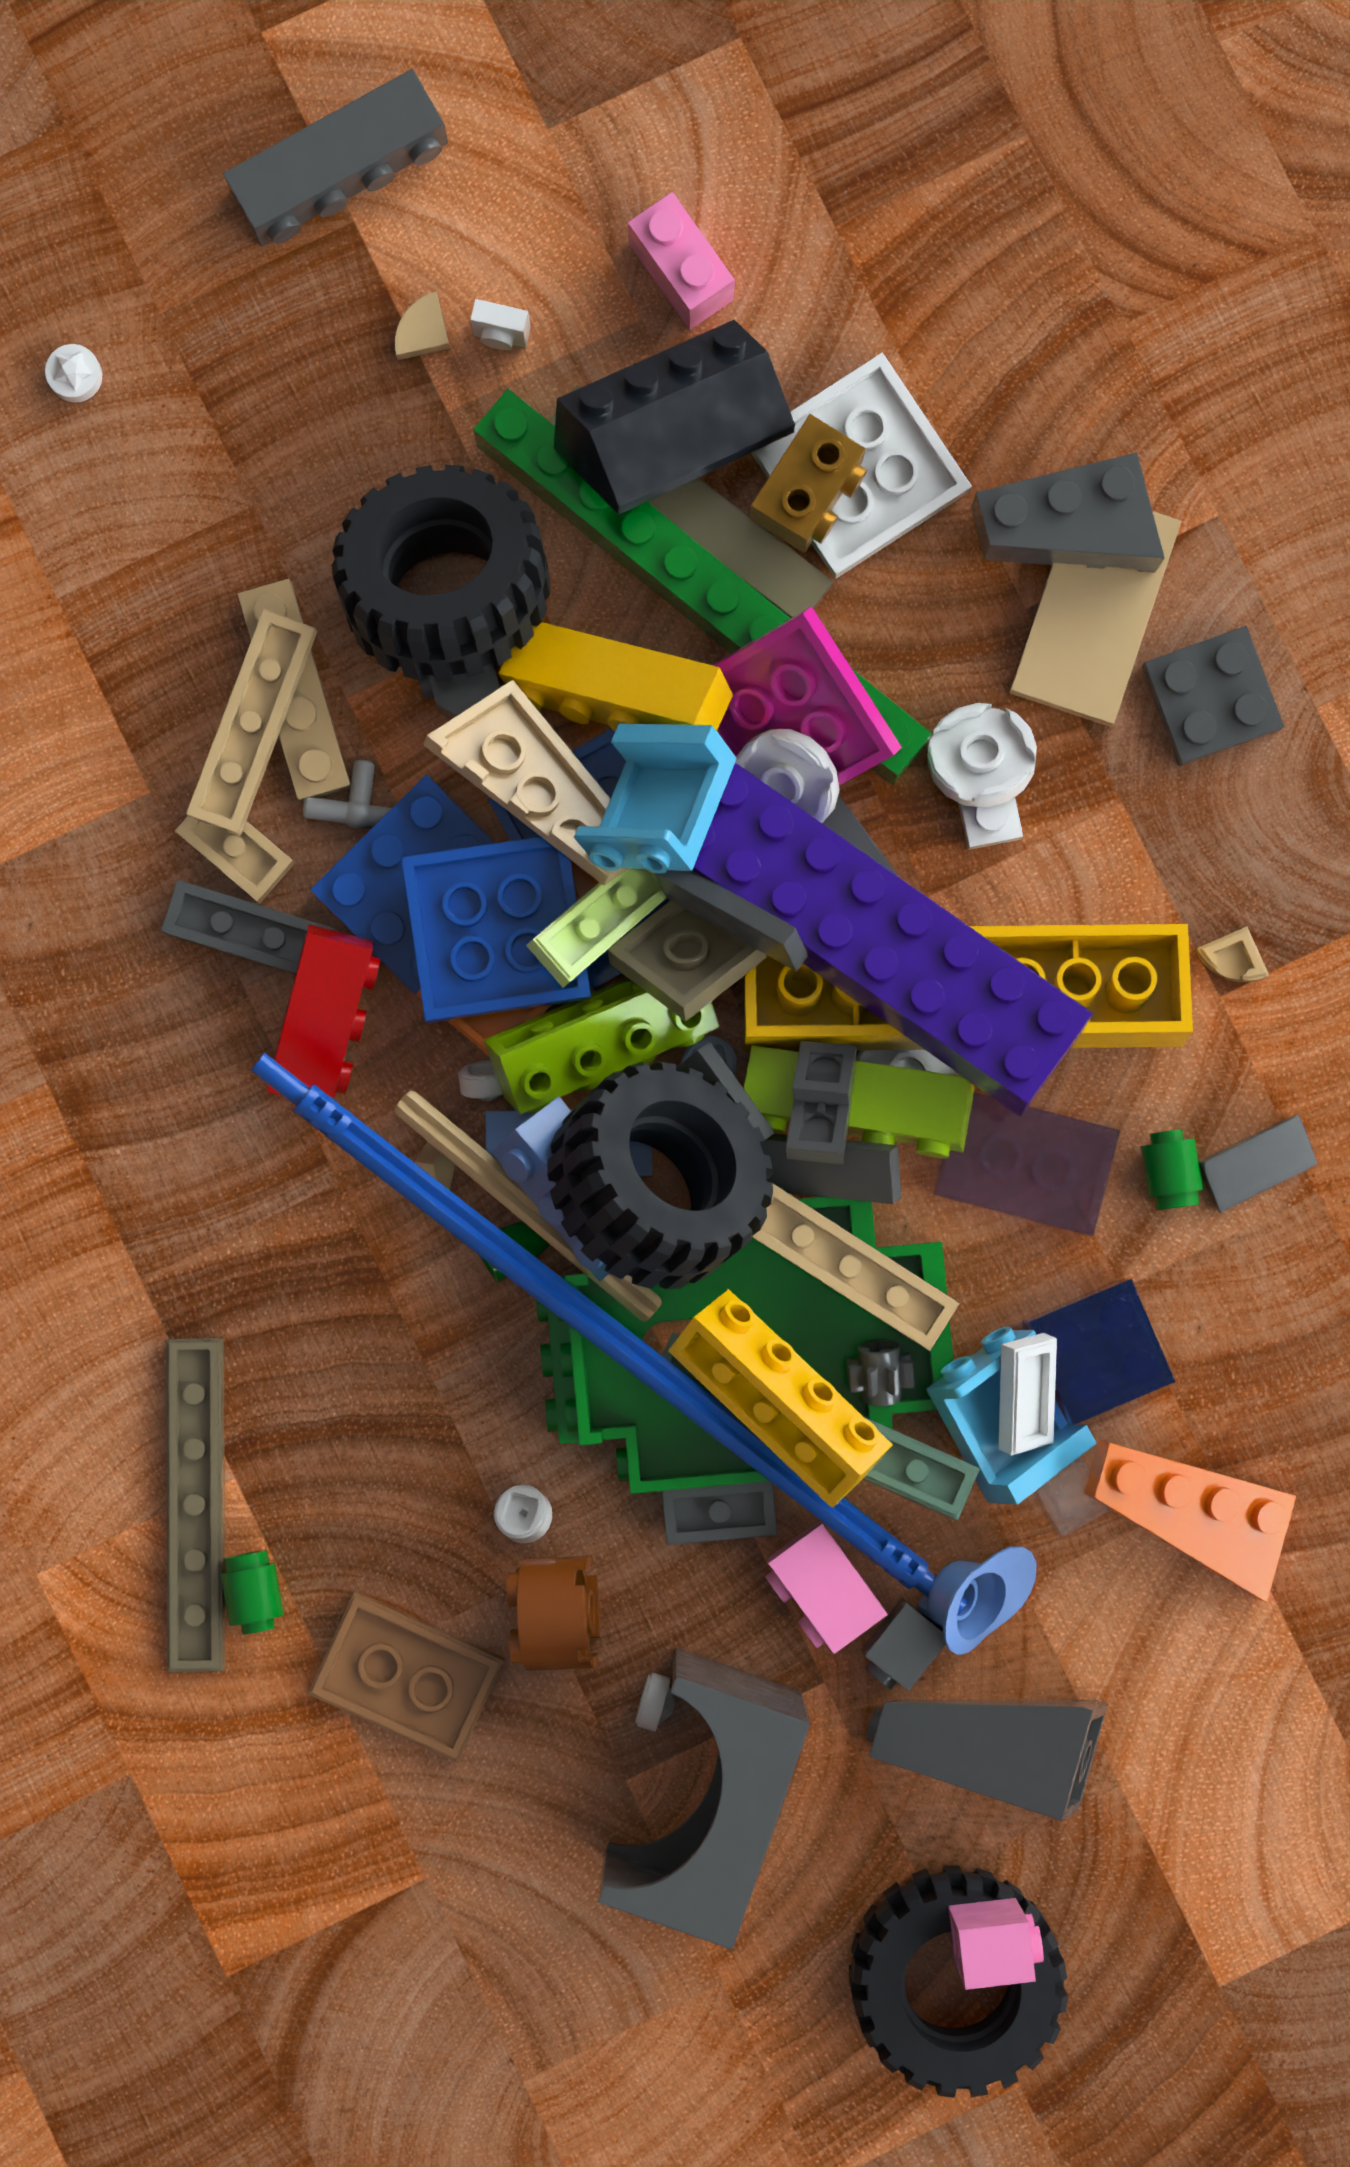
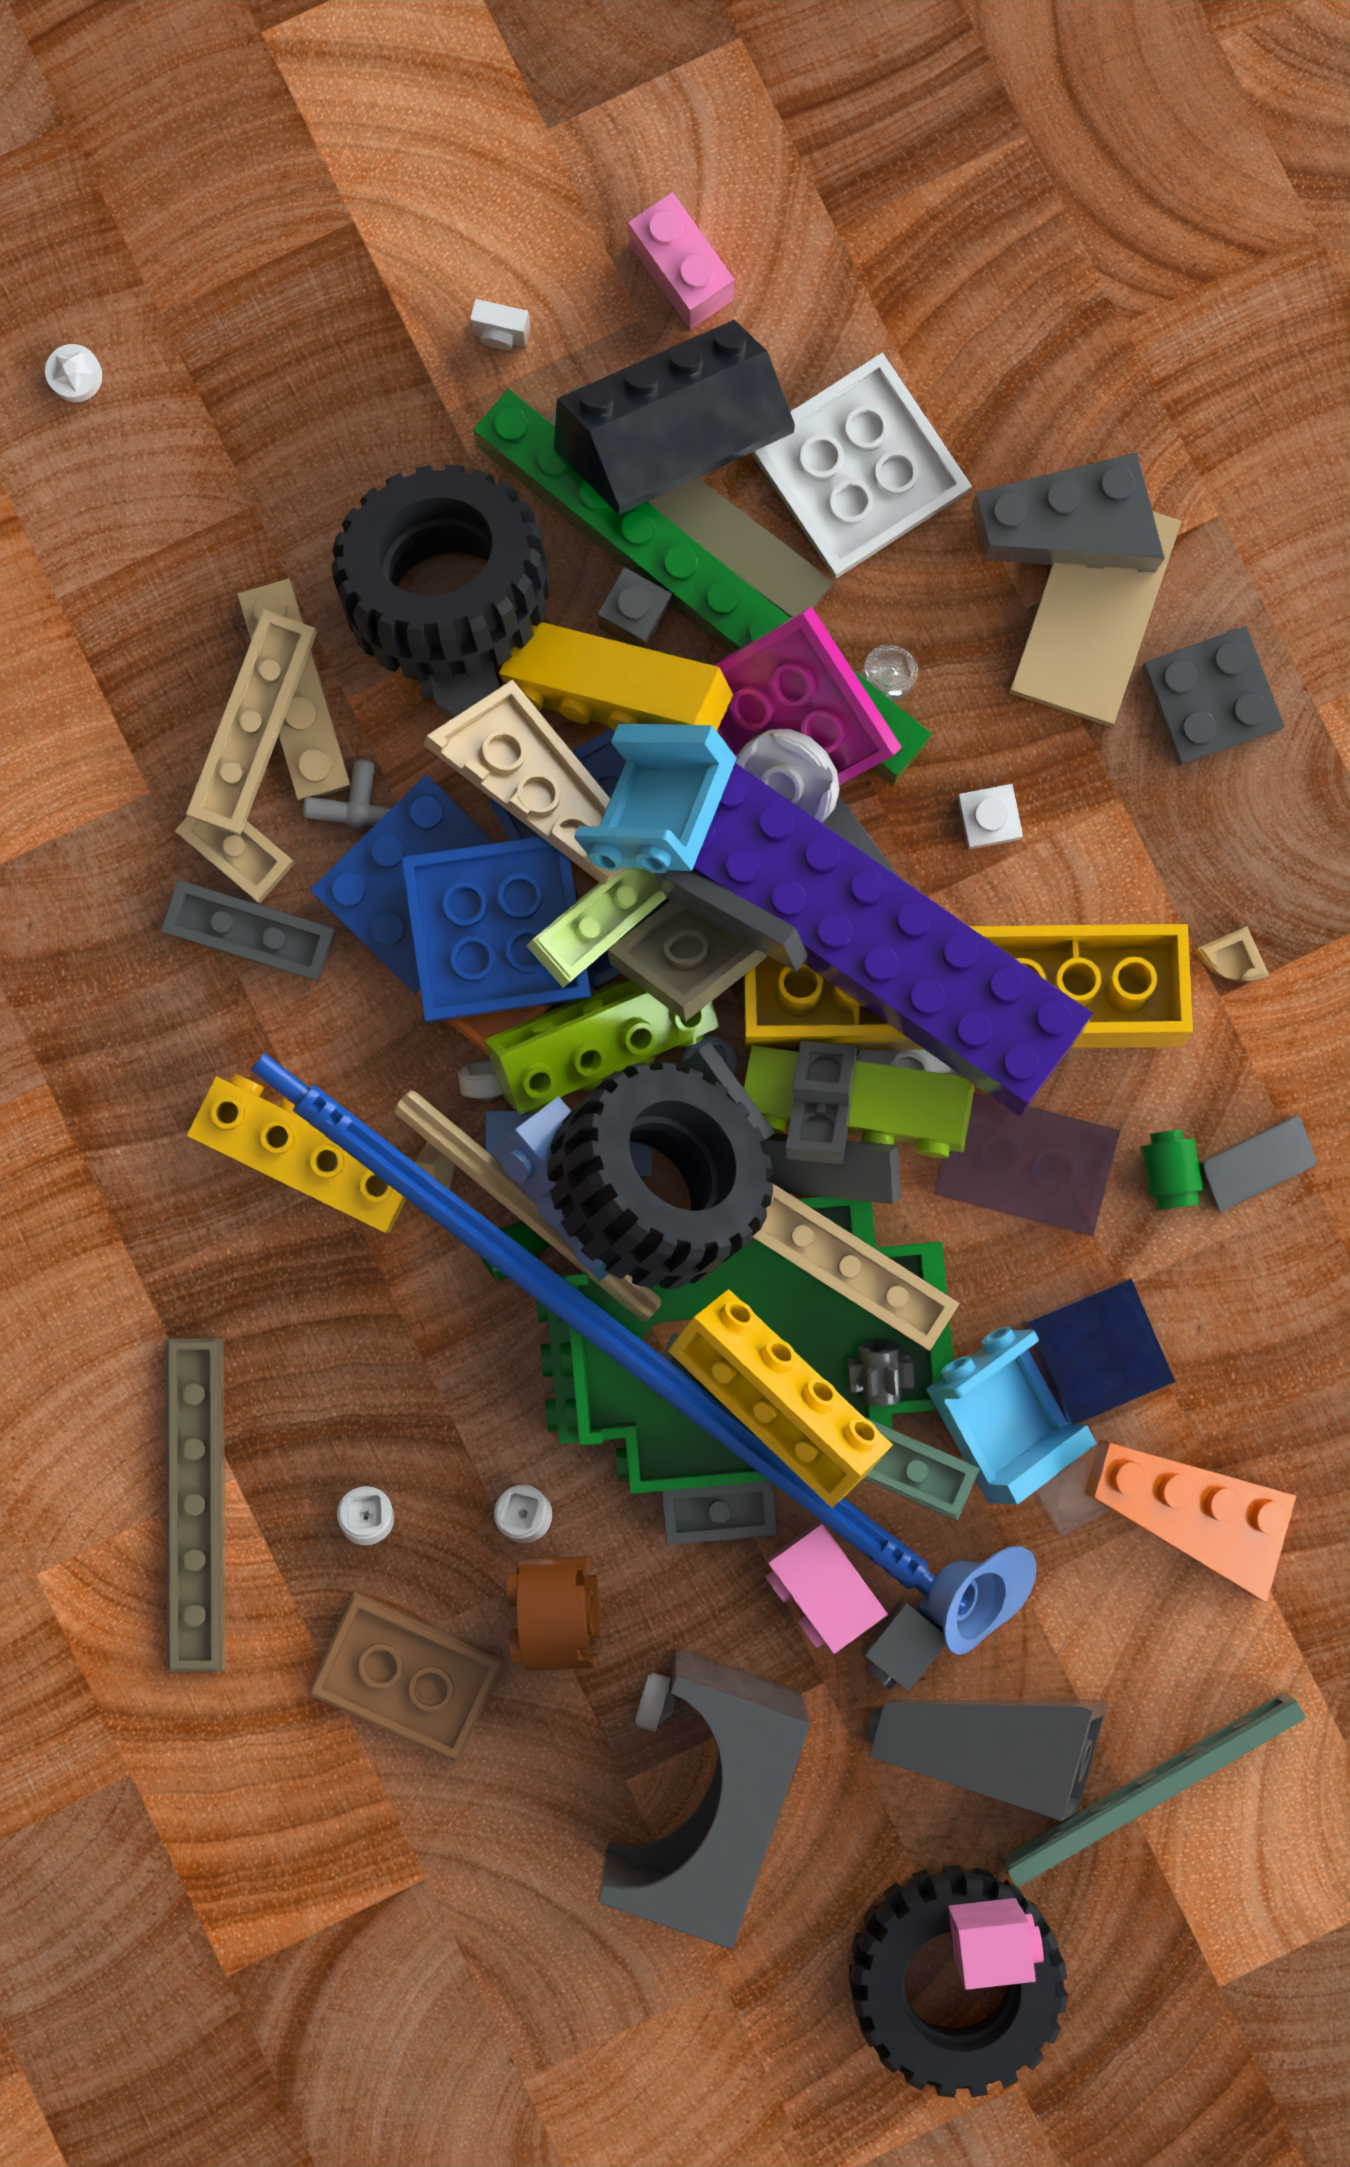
(251, 1591): green brick -> none
(291, 1151): none -> yellow brick
(325, 1009): red brick -> none
(337, 159): dark grey brick -> none
(365, 1515): none -> white tile
(421, 329): tan tile -> none
(634, 609): none -> dark grey brick
(808, 484): pearl gold brick -> none
(891, 671): none -> clear tile
(982, 755): white tile -> none
(1027, 1393): white tile -> none
(1152, 1788): none -> sand green tile

